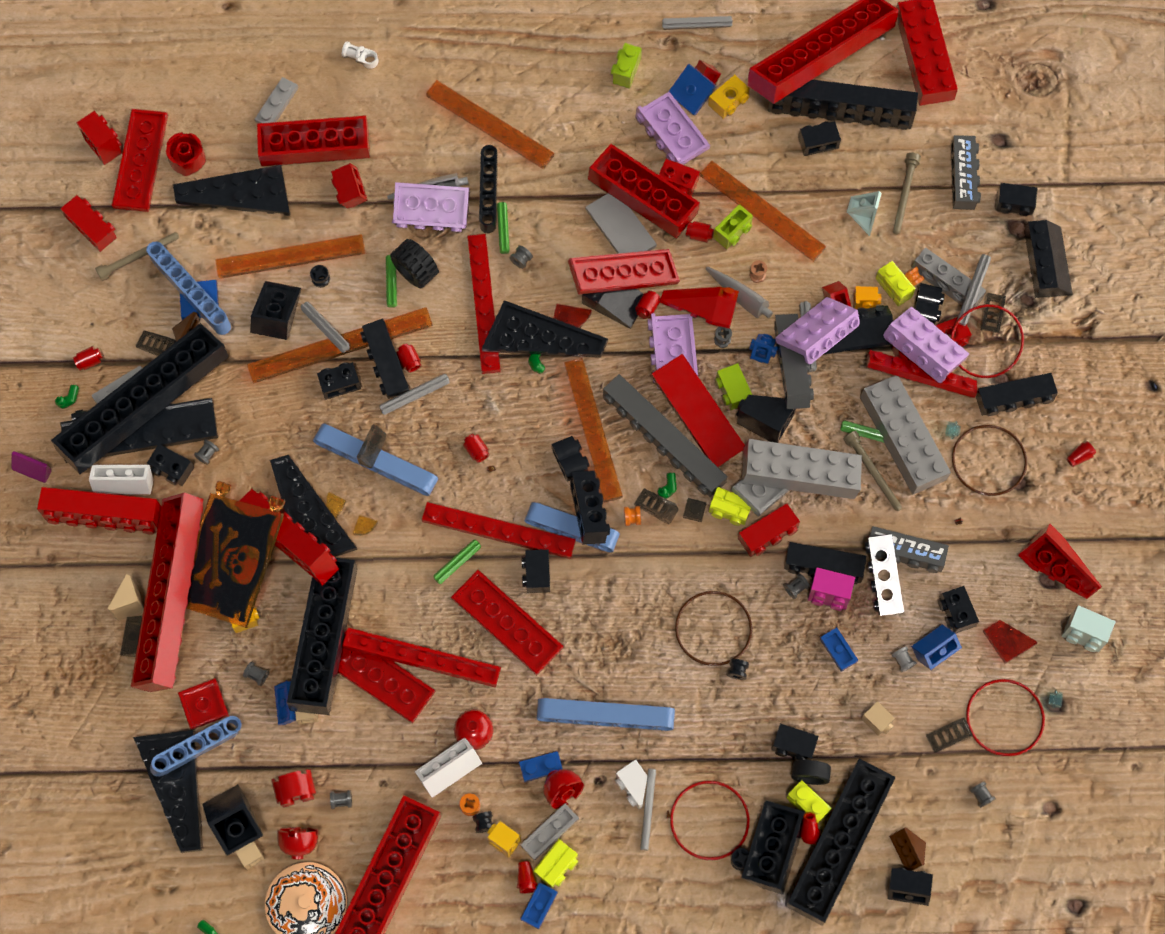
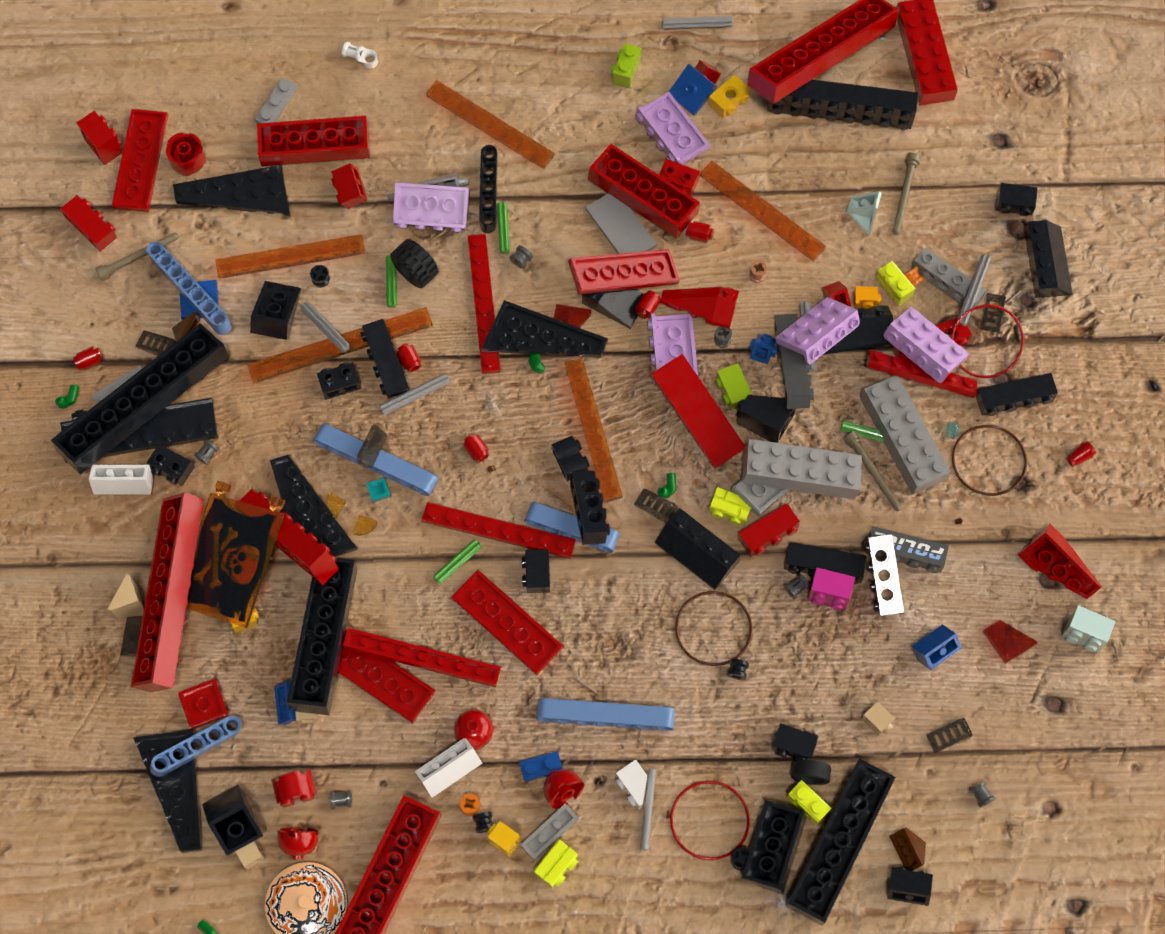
(30, 467): magenta slope -> none
(99, 510): red brick -> none
(255, 673): dark grey bush -> none
(378, 490): none -> teal plate
(526, 881): red cone -> none
(539, 906): blue plate -> none
(632, 515): orange wheel -> none
(664, 436): dark grey brick -> none
(694, 510): clear smoke plate -> none
(697, 549): none -> black slope
(733, 226): lime brick -> none
(747, 298): light grey piece -> none
(810, 831): red cone -> none
(819, 138): black brick -> none
(838, 649): blue plate -> none
(904, 659): light grey bush -> none
(928, 302): black brick -> none
(958, 610): black brick -> none
(964, 172): dark grey brick -> none
(1032, 693): red piece -> none
(1056, 699): clear light blue plate -> none

